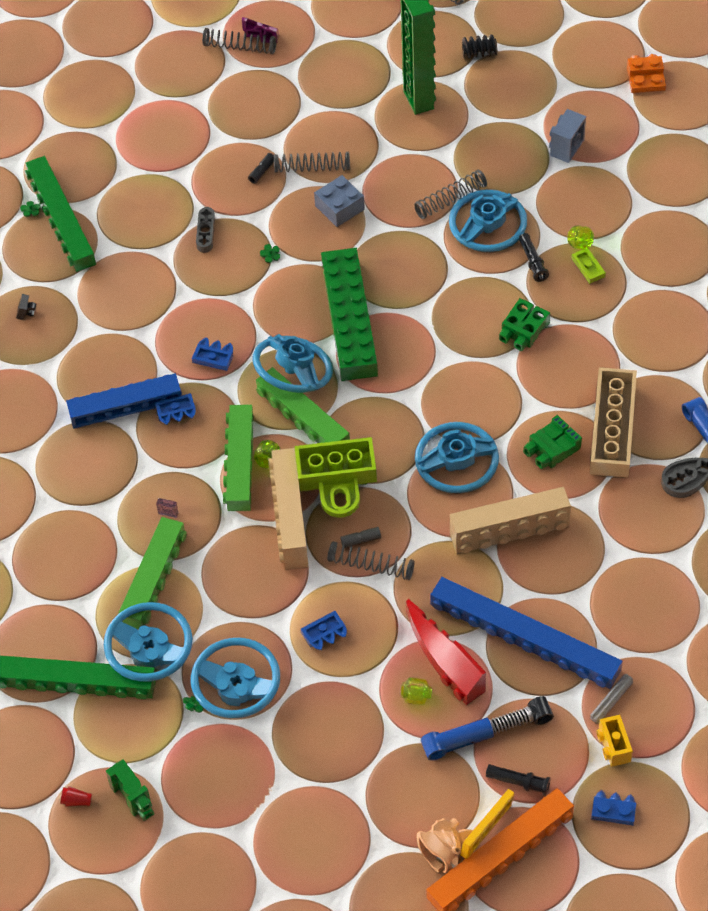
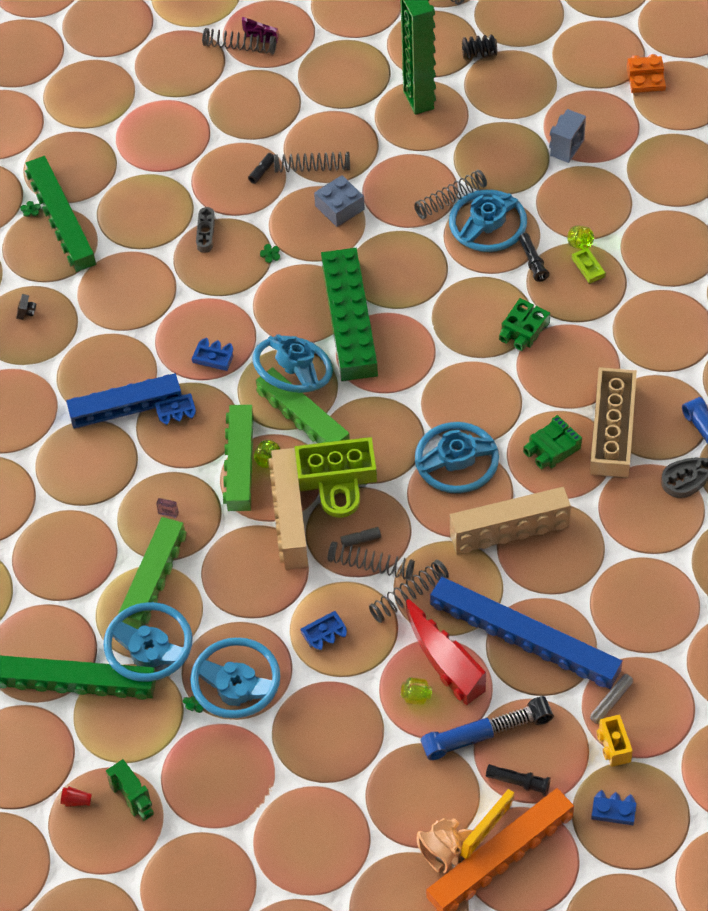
(436, 563): none -> dark grey piece

